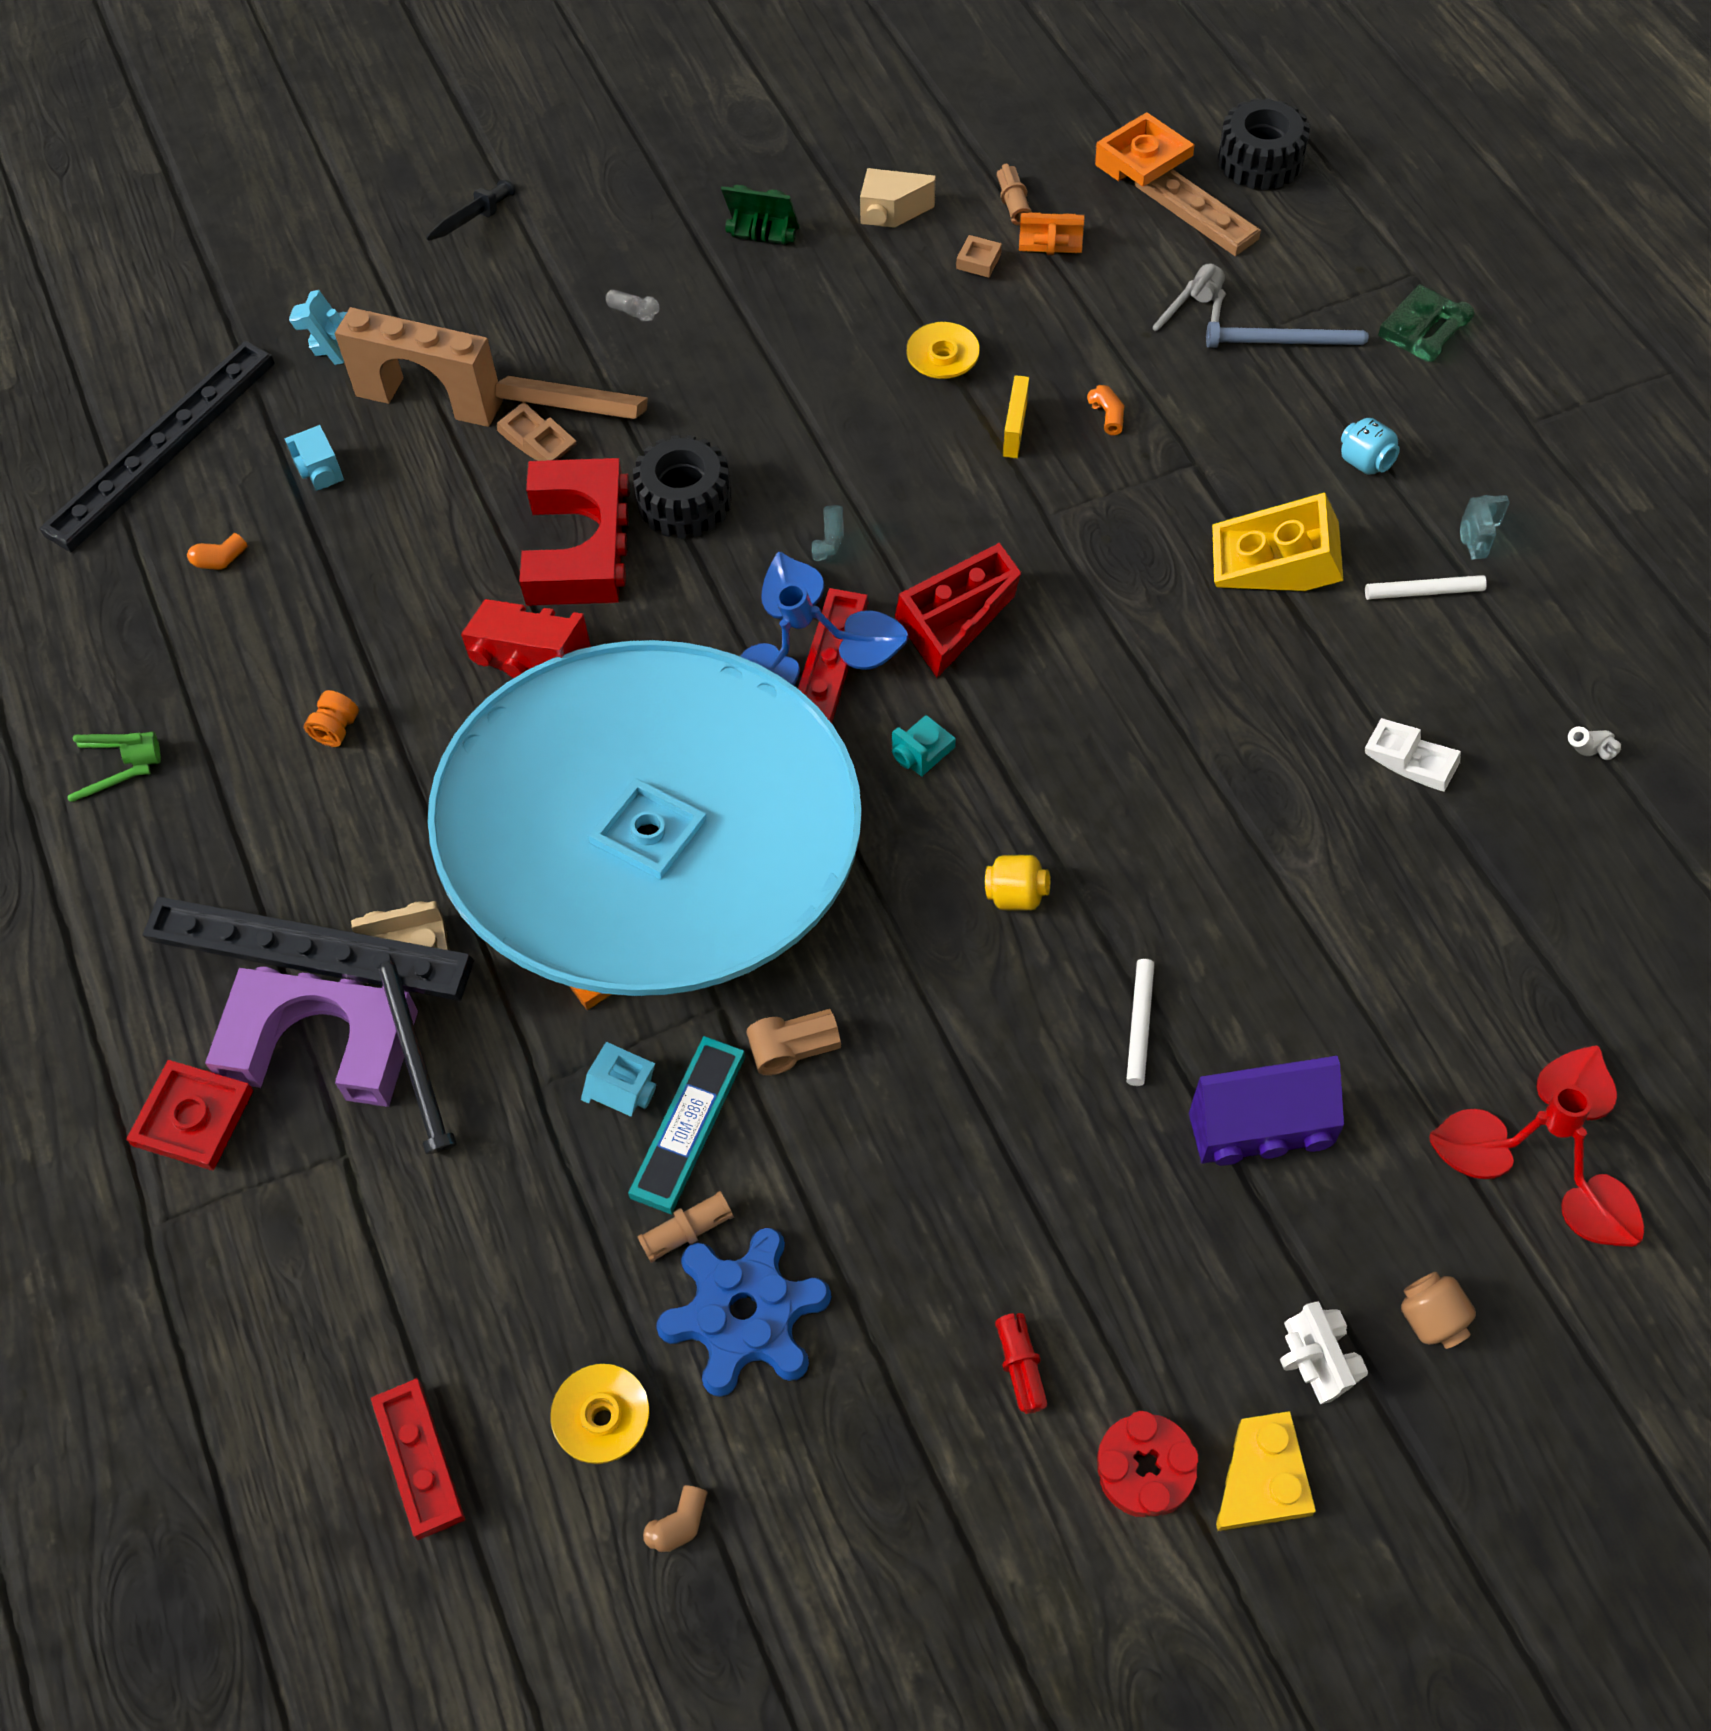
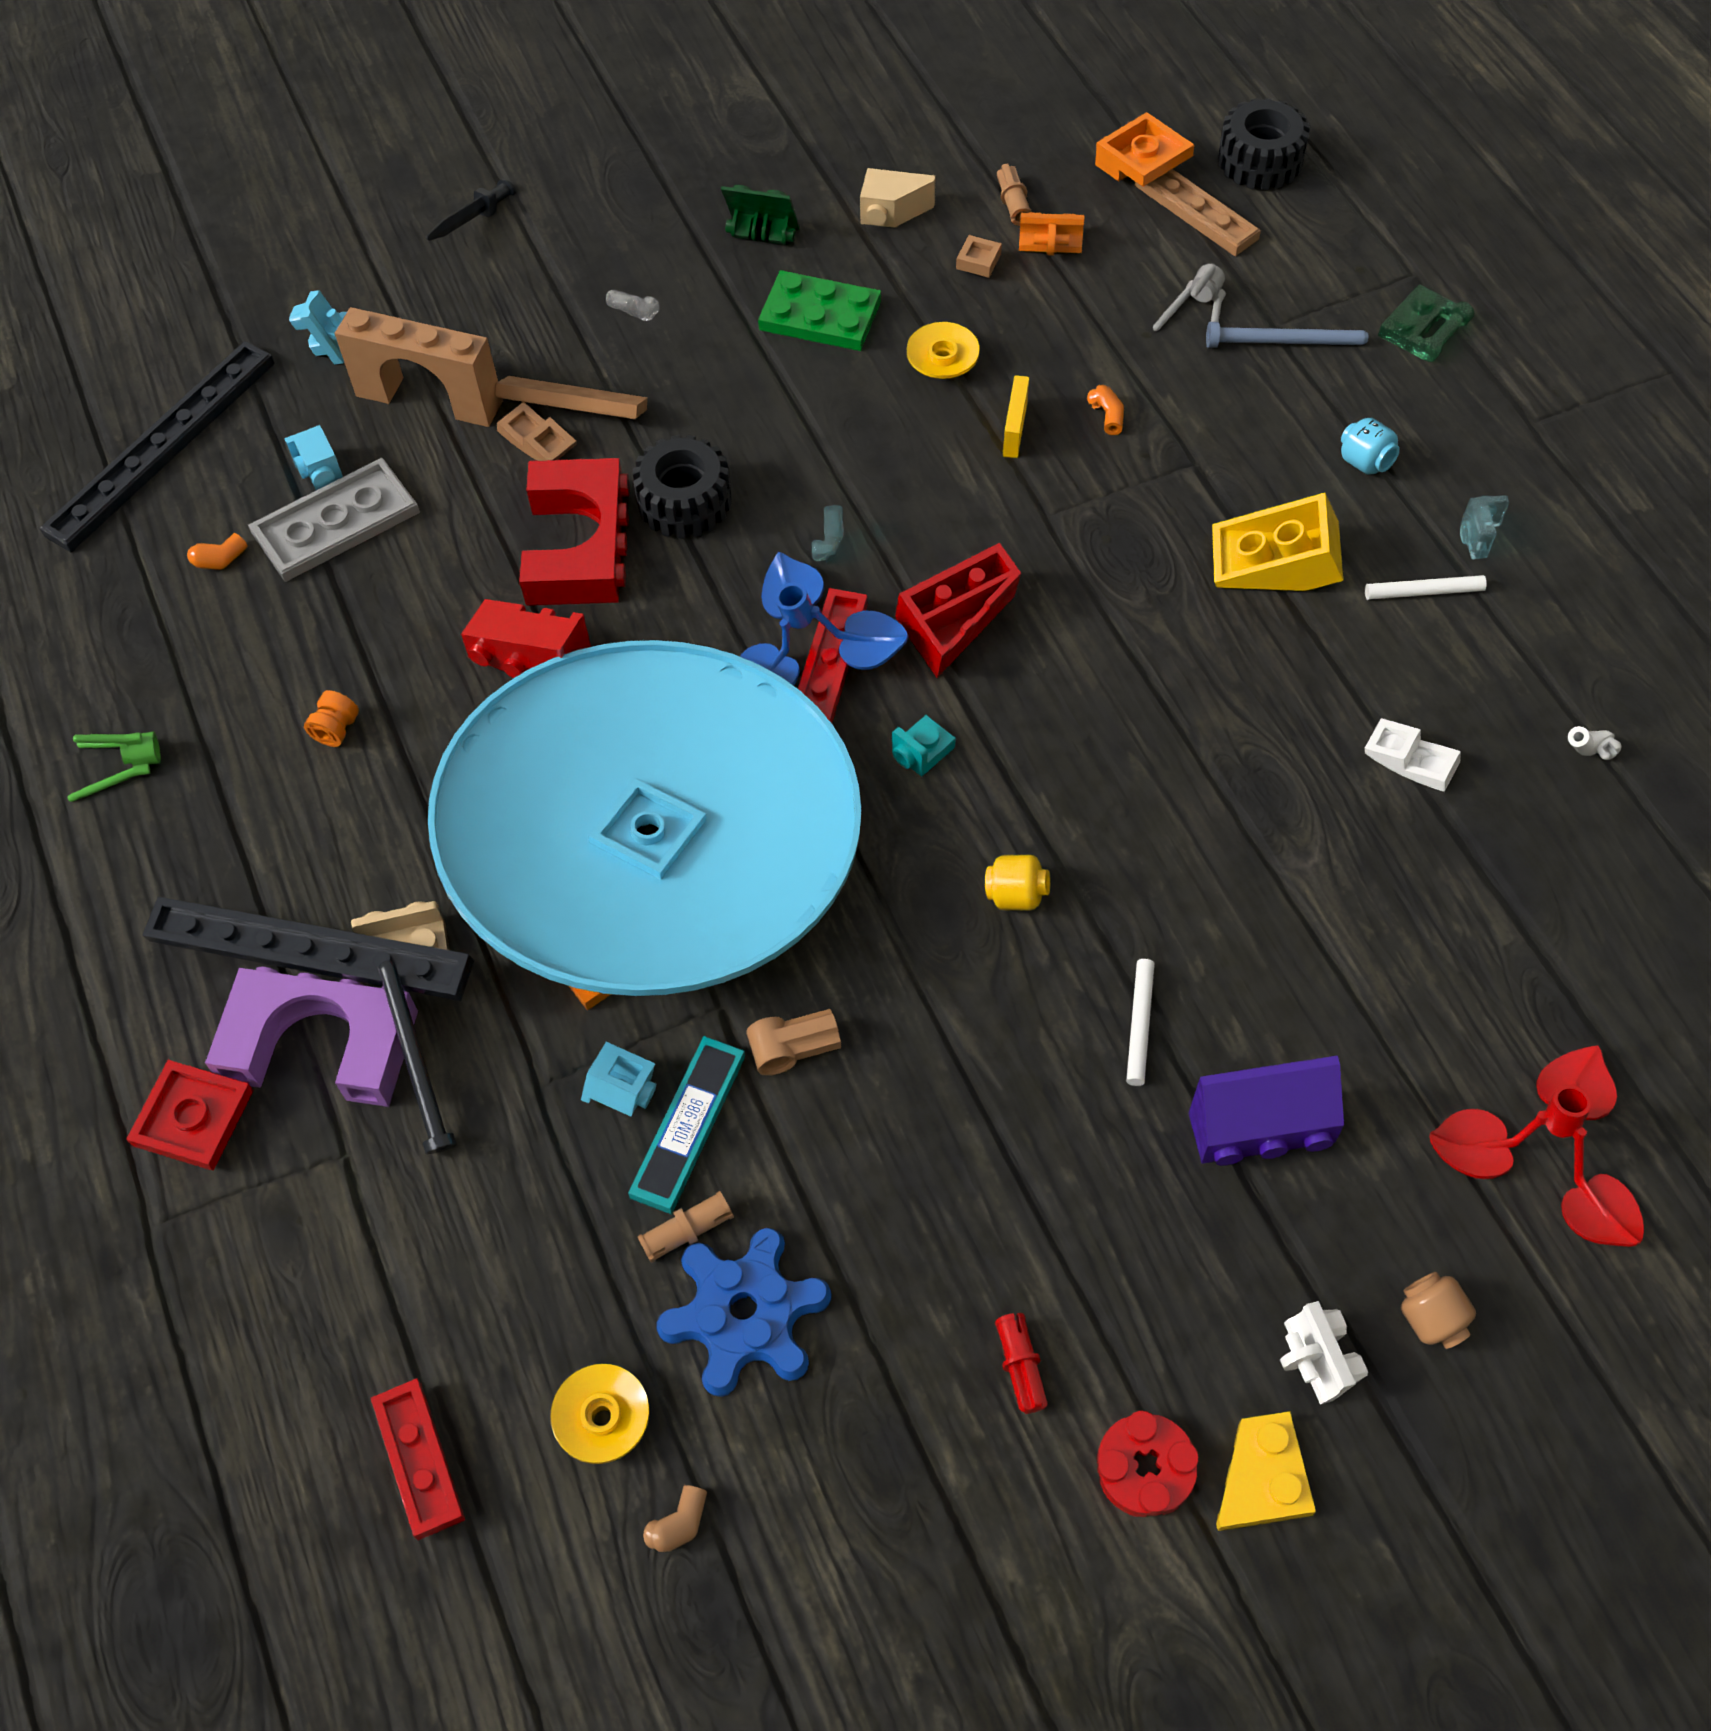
(333, 519): none -> light grey tile
(820, 310): none -> green plate

